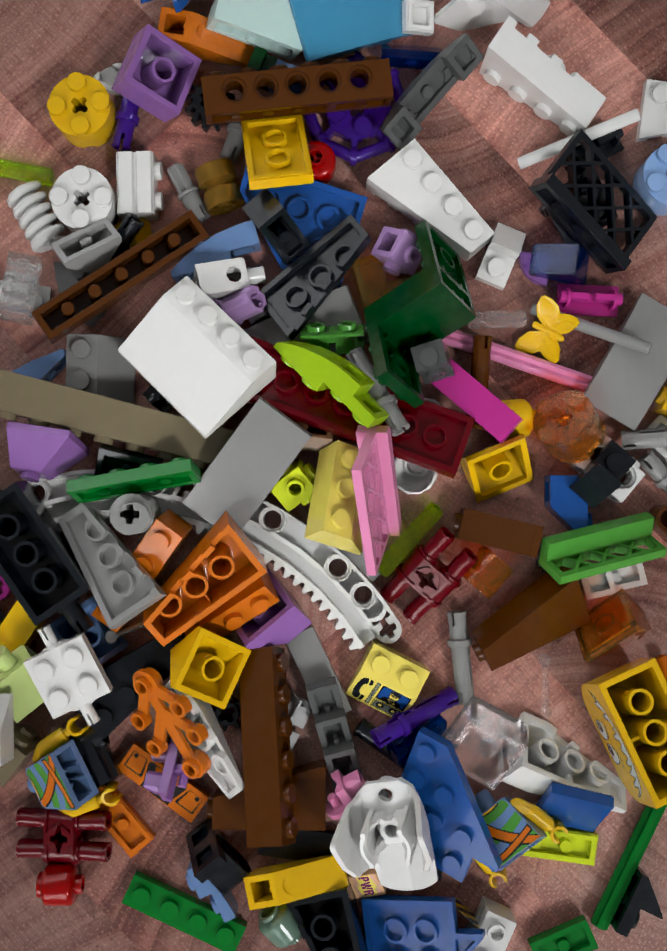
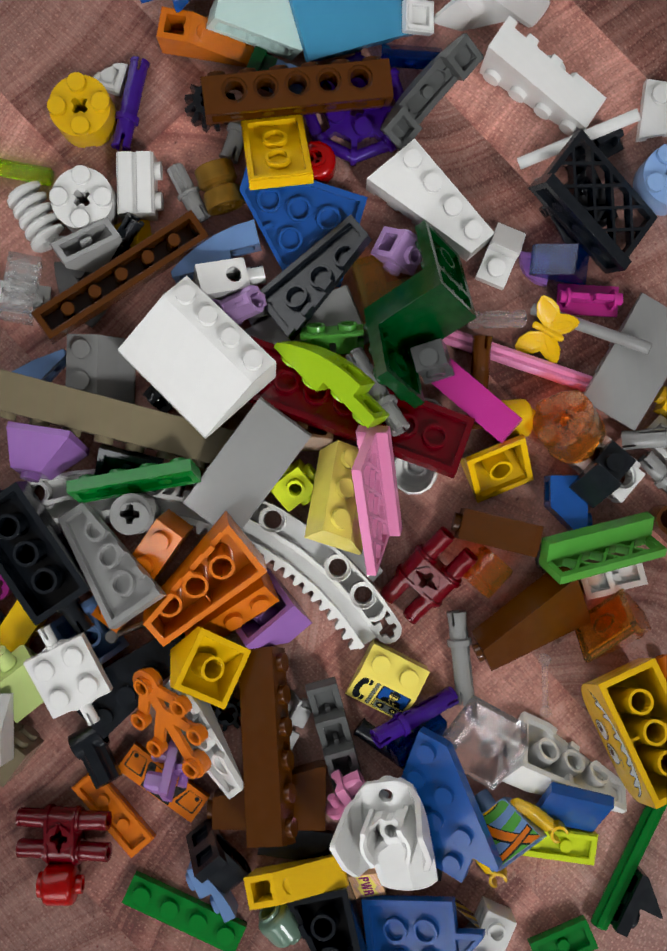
(62, 776): torso -> none
(156, 73): medium lavender brick -> none
(276, 225): black slope -> none
(313, 660): light grey tile -> none
(409, 539): clear neon green axle -> none

